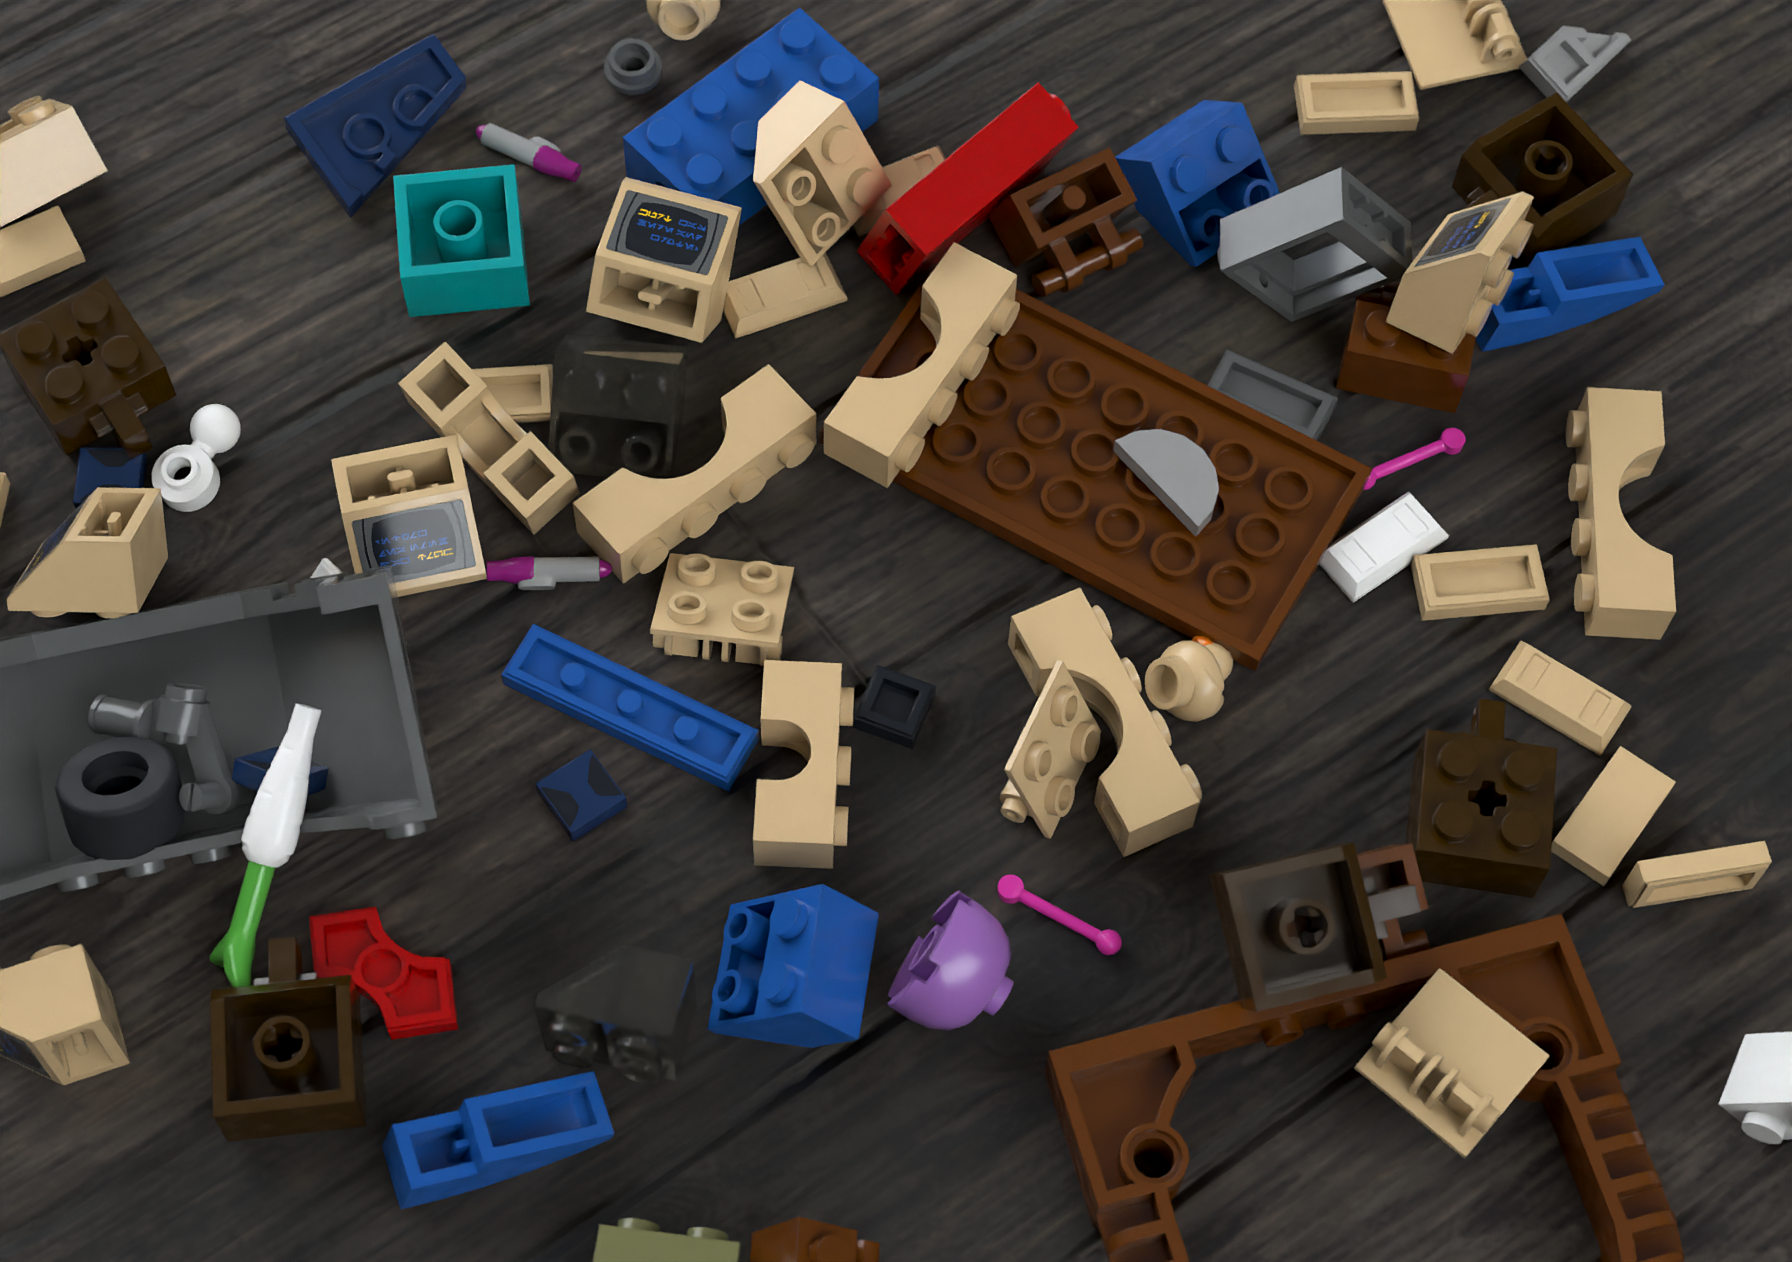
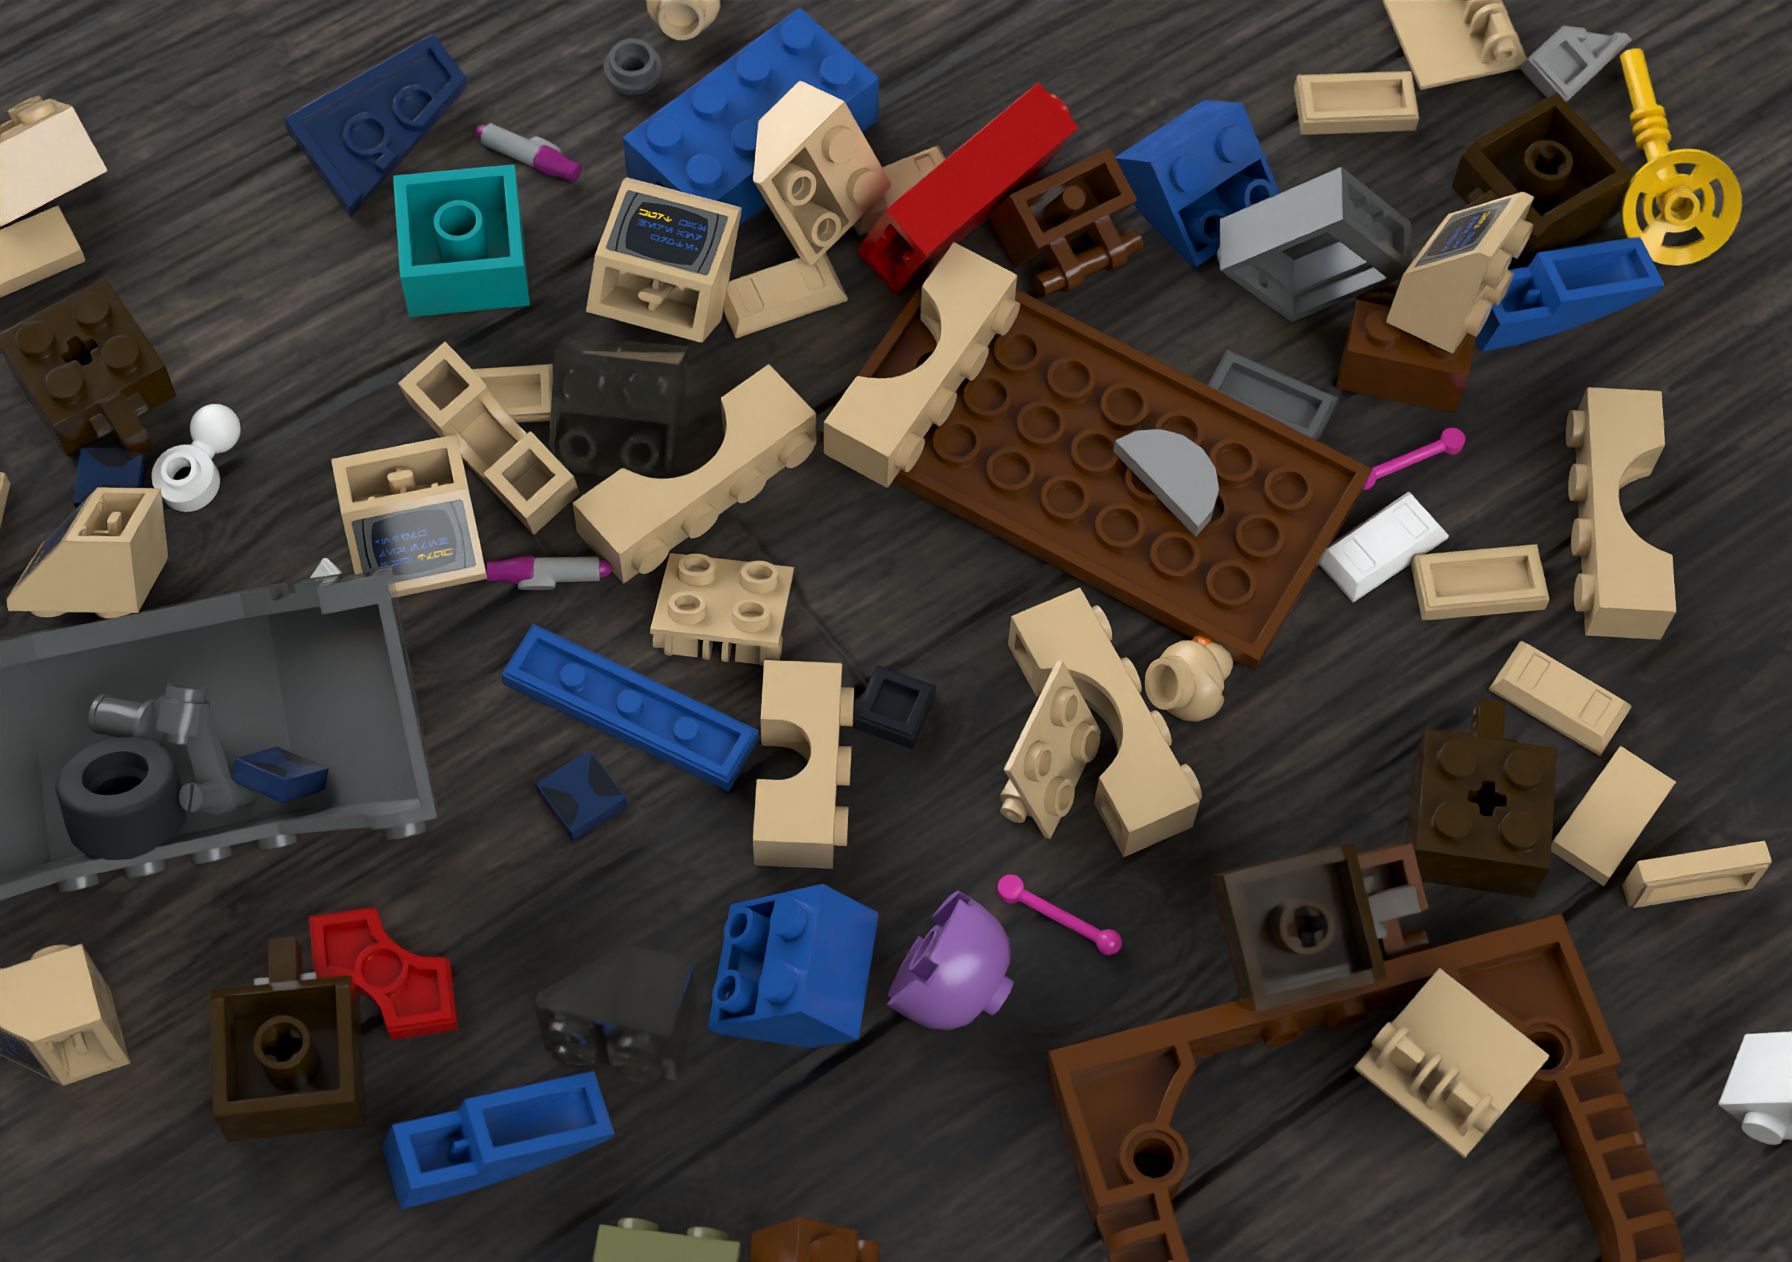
(269, 841): white piece -> none
(1672, 190): none -> yellow dish

